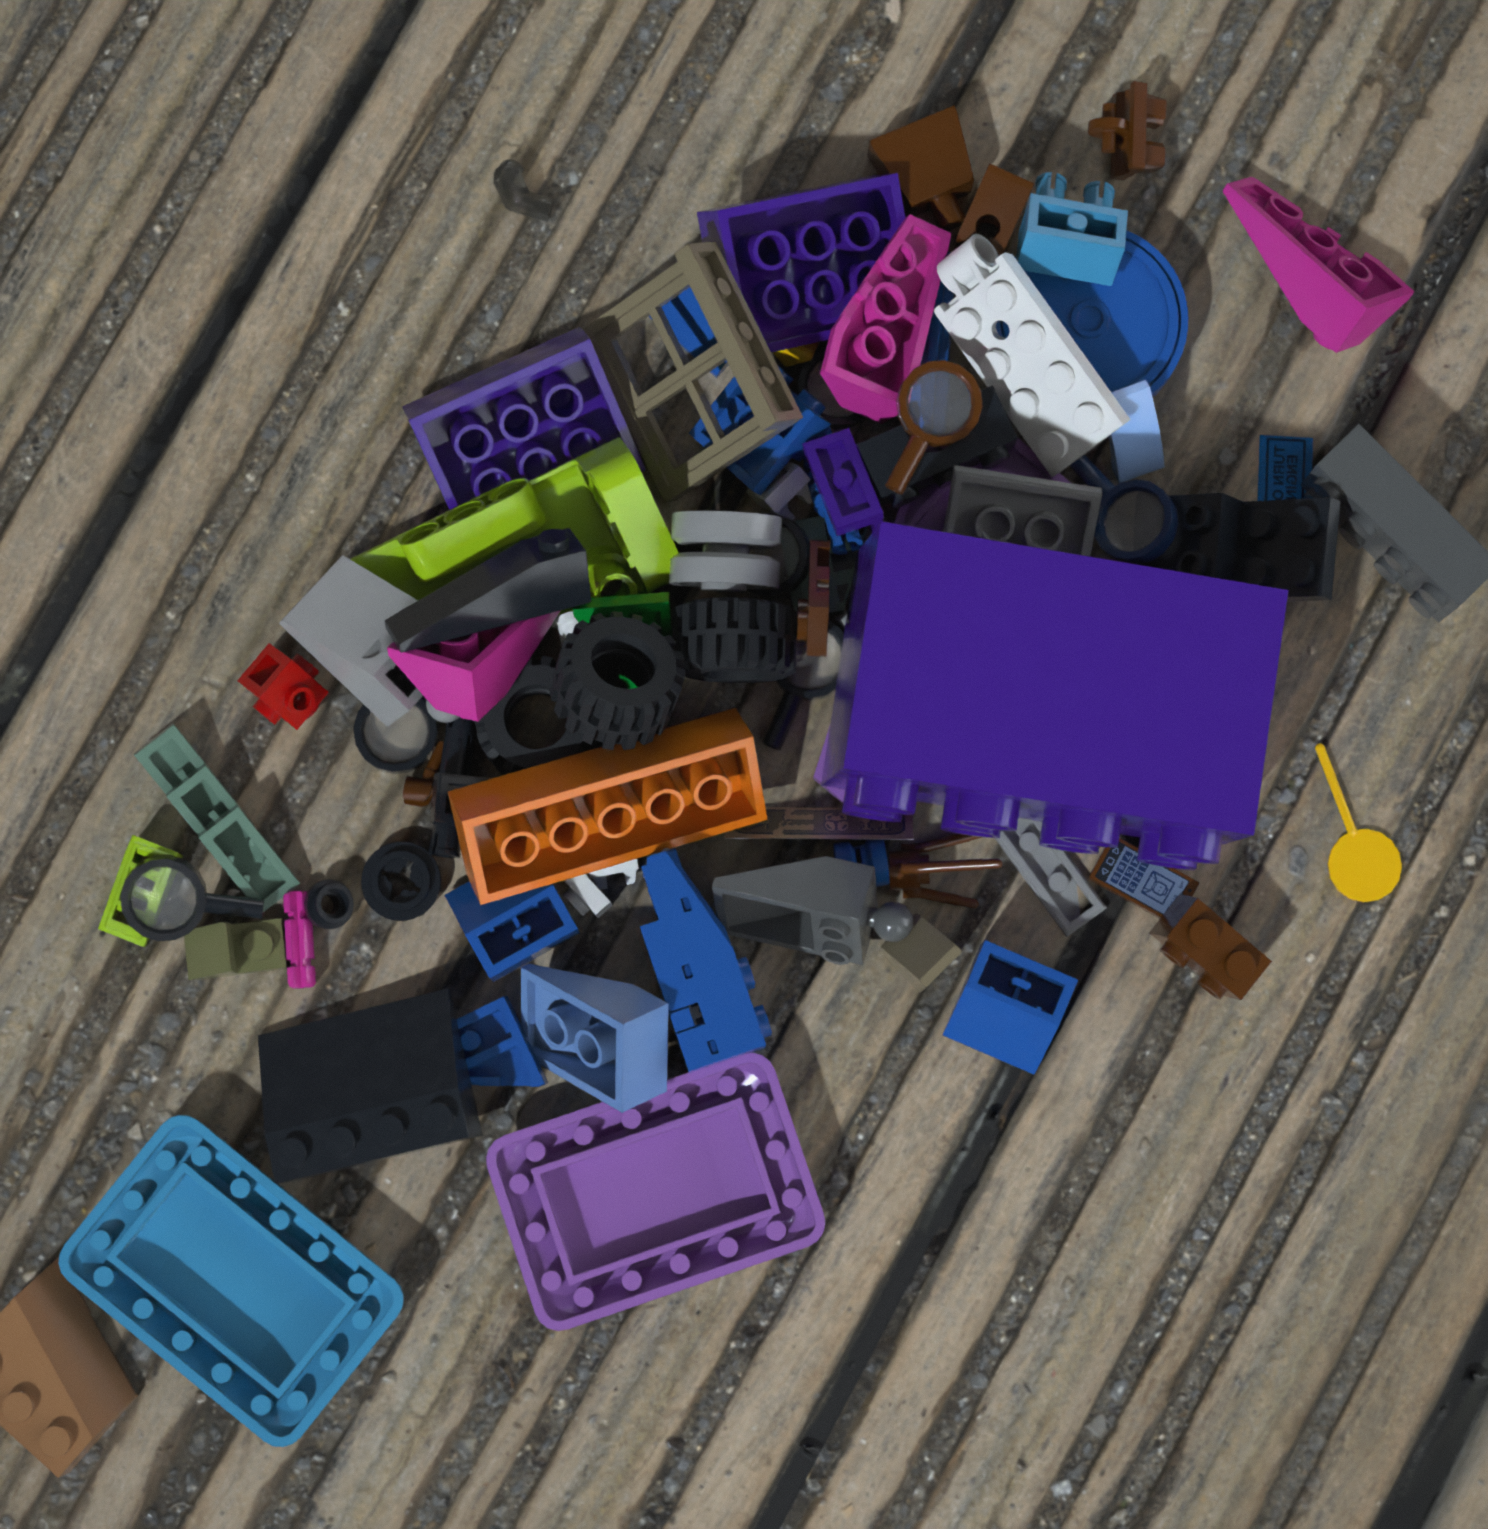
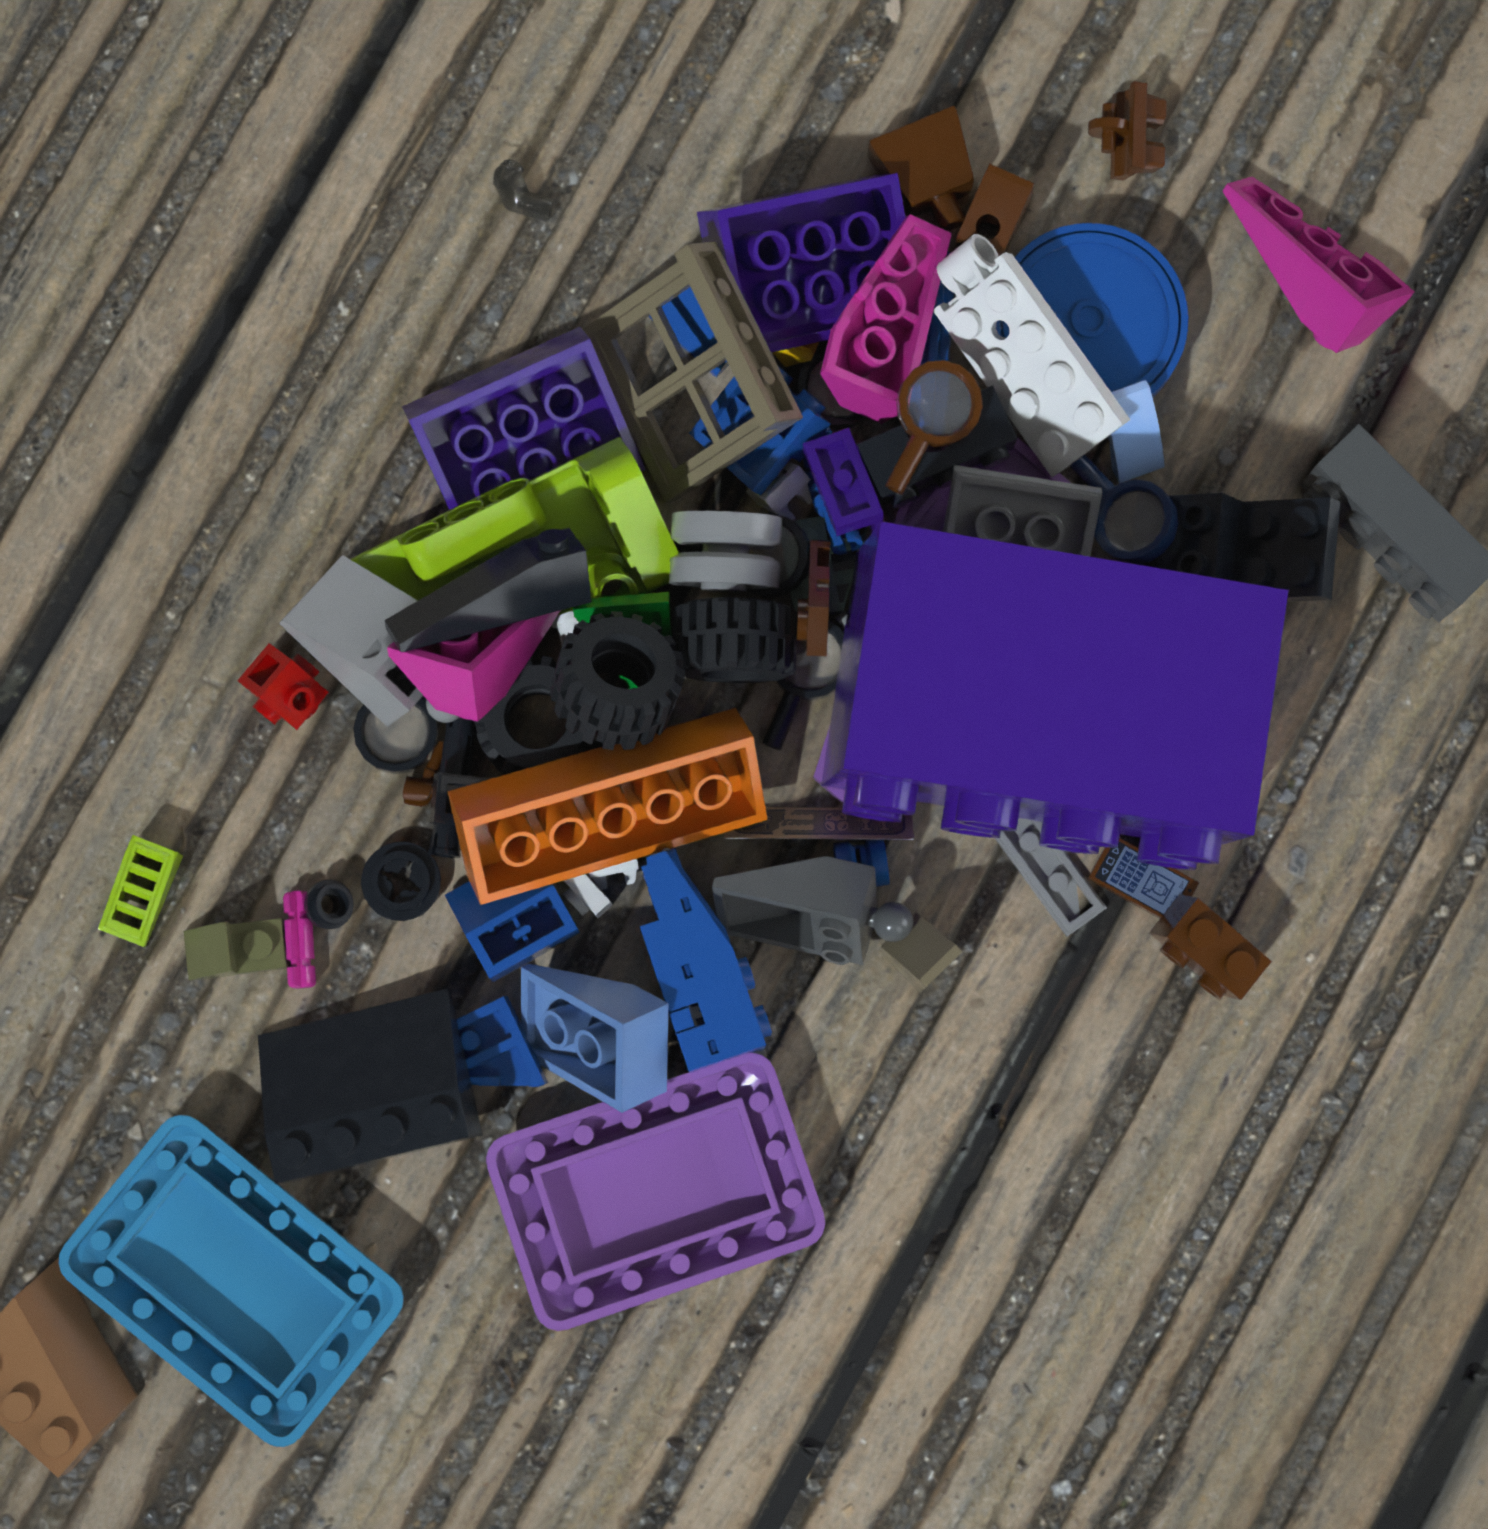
(168, 897): piece -> none
(216, 817): sand green slope -> none
(911, 870): reddish brown plant -> none
(1009, 1007): blue slope -> none
(1072, 236): dark azure brick -> none
(1283, 466): clear blue sticker -> none
(1363, 861): yellow piece -> none

